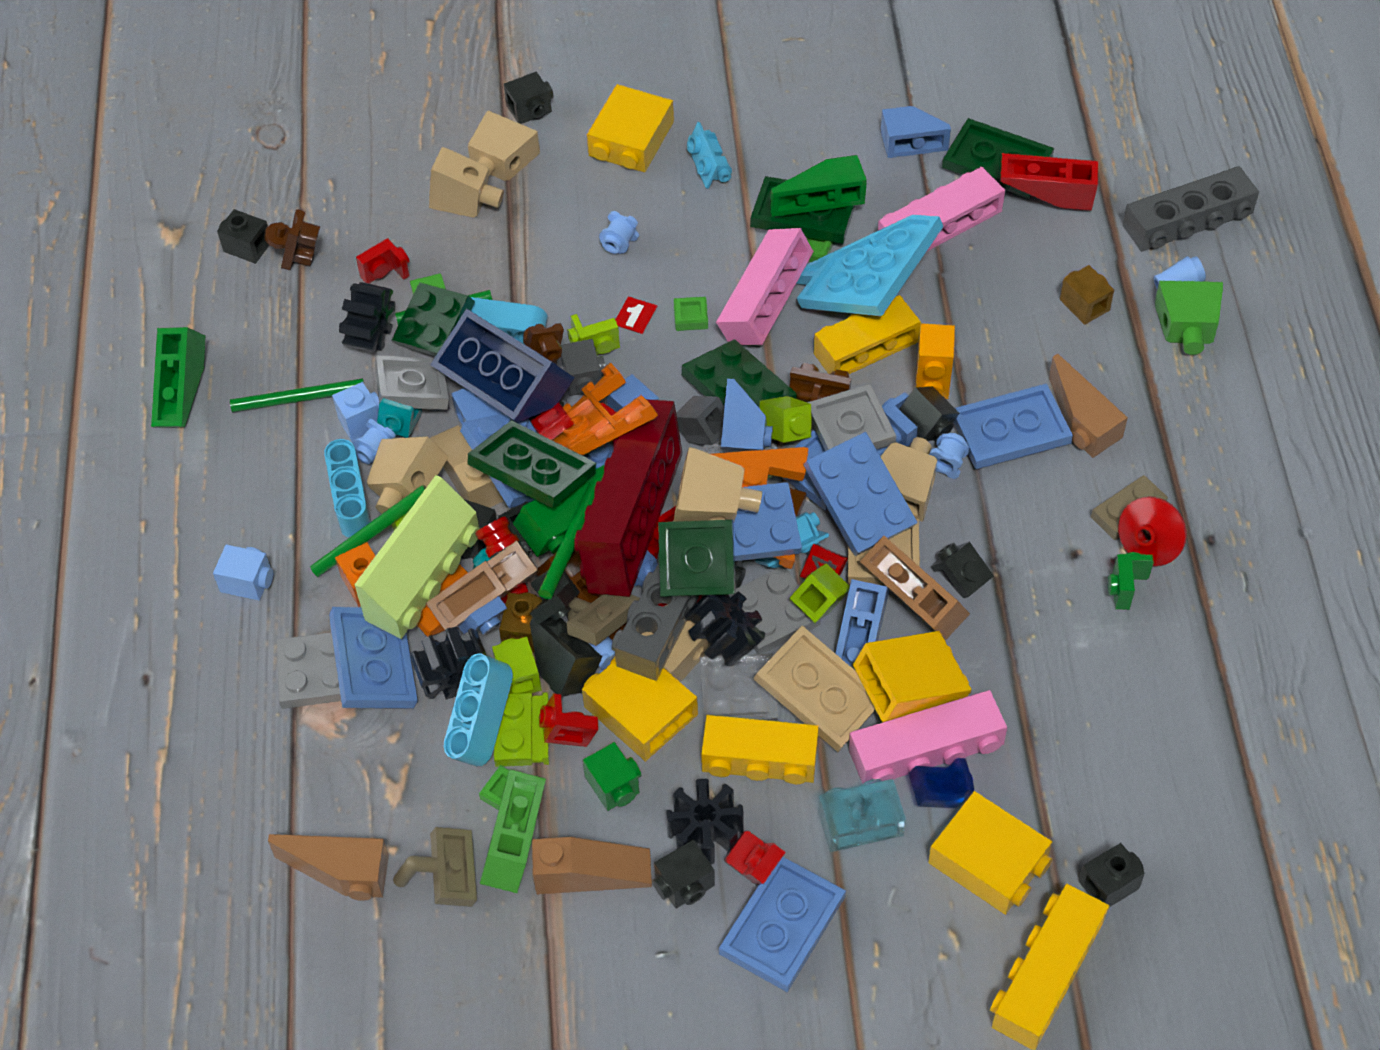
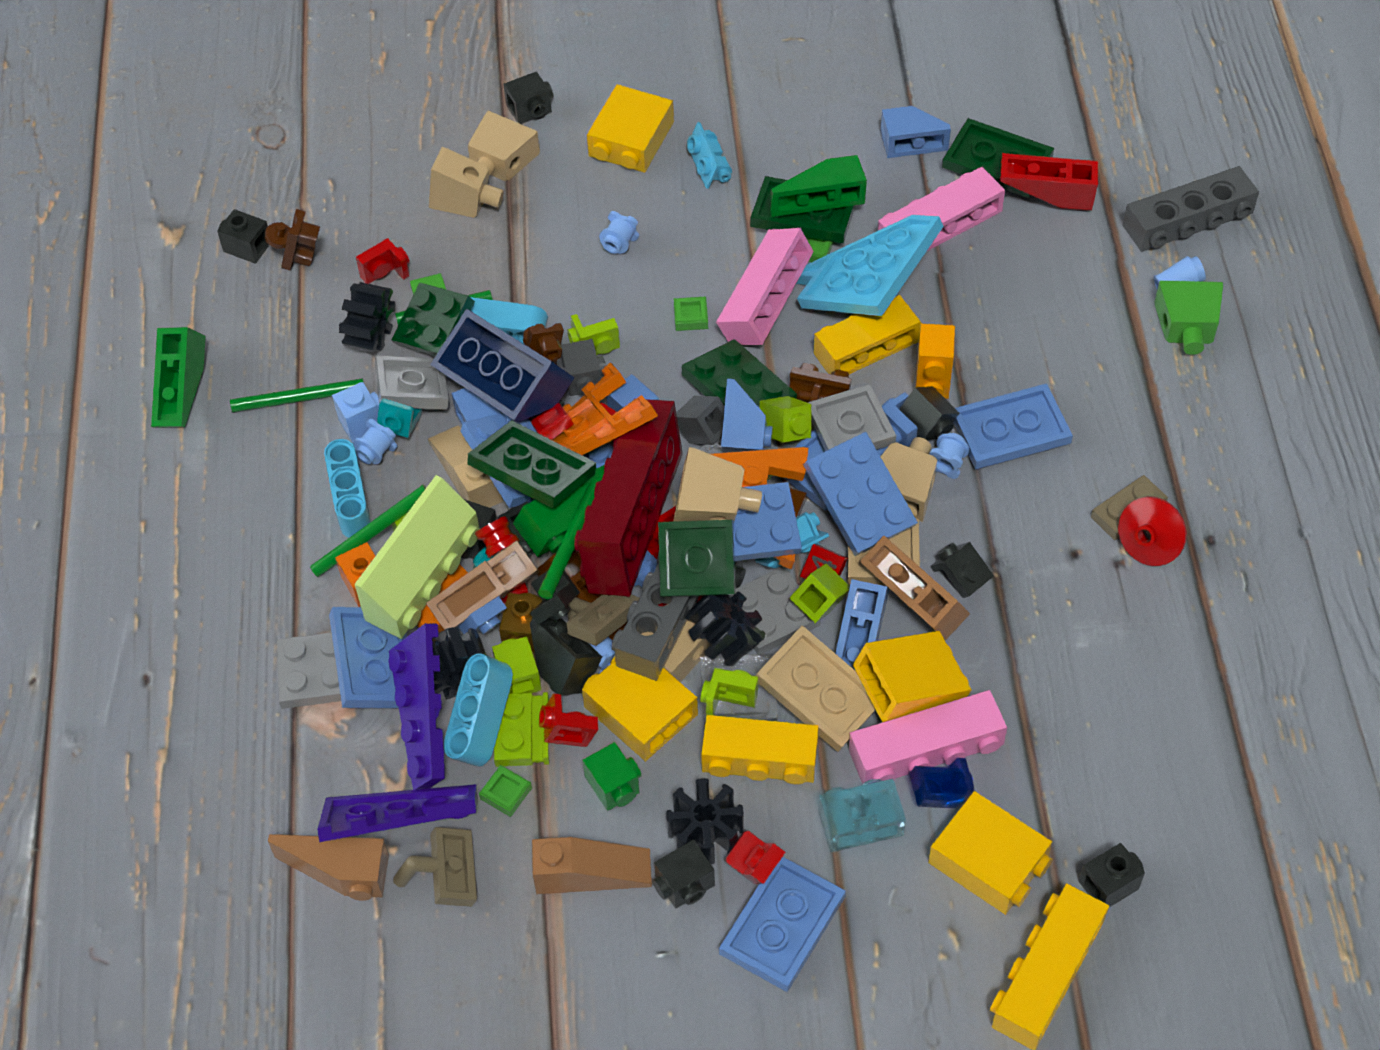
(243, 572): light blue brick -> none
(389, 810): none -> dark purple wing
(402, 467): tan torso -> none
(418, 705): none -> dark purple wing
(513, 831): bright green slope -> none
(635, 314): red sticker -> none
(731, 687): none -> lime bracket
(1086, 294): pearl gold brick -> none
(1088, 413): medium nougat slope -> none
(1127, 569): green bracket -> none

